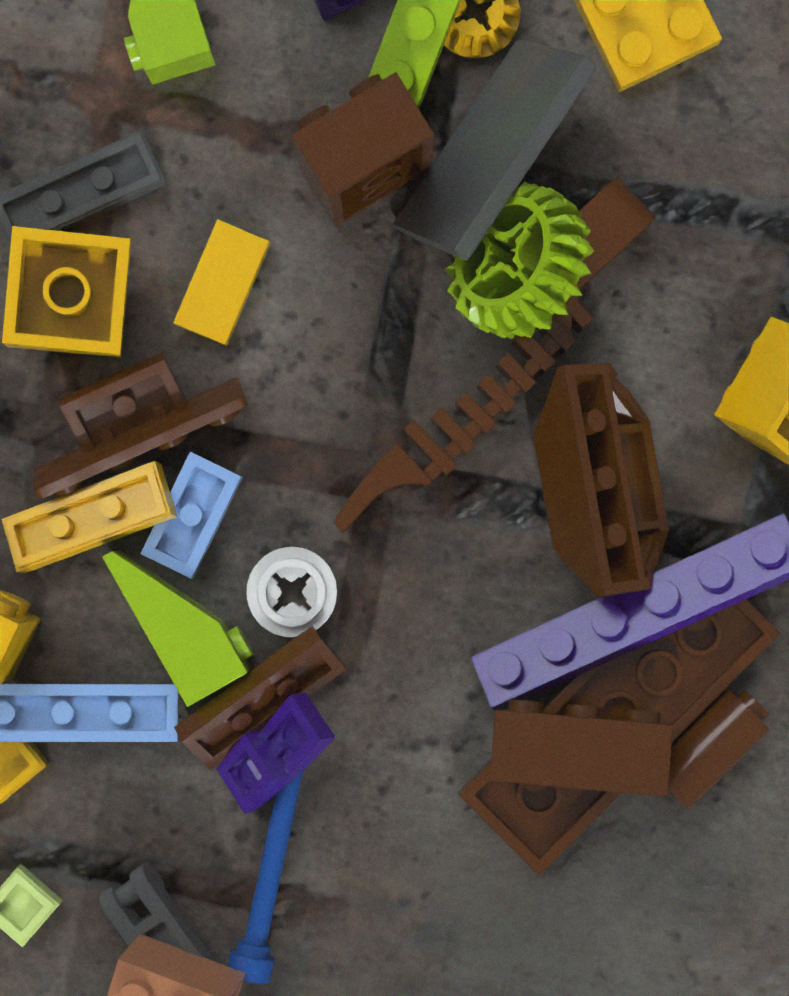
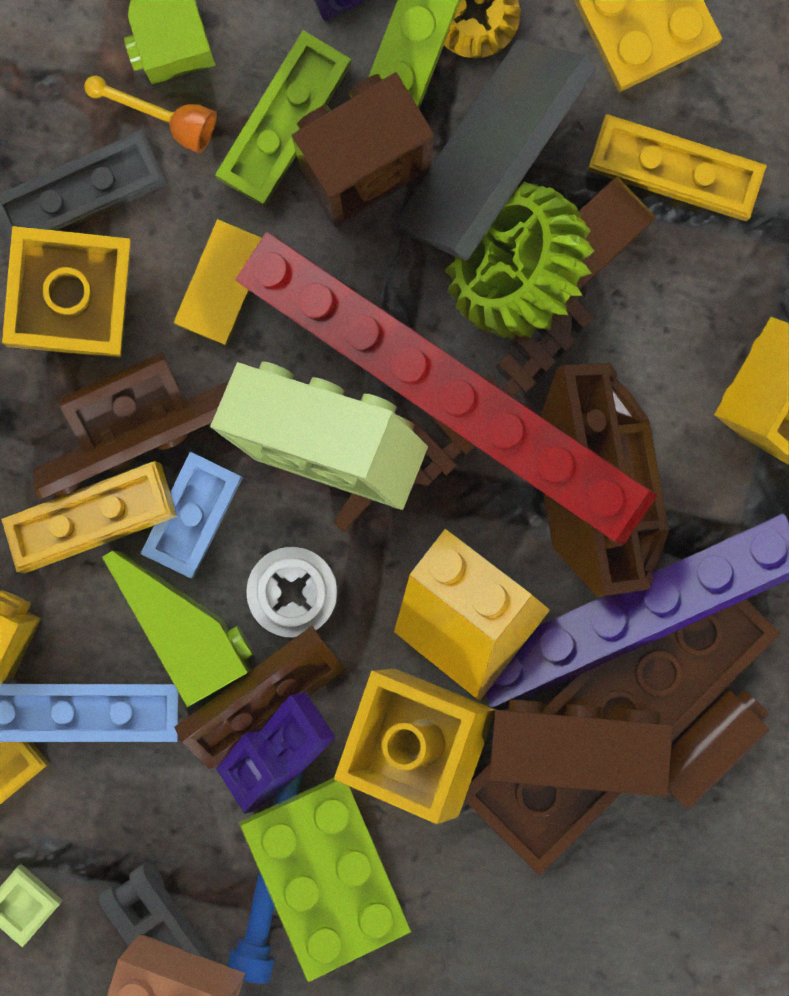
(189, 124): none -> hinge
(265, 143): none -> lime plate
(321, 433): none -> yellowish green brick
(324, 878): none -> lime plate
(414, 745): none -> yellow brick
(447, 389): none -> red brick
(466, 614): none -> yellow slope
(677, 167): none -> yellow tile

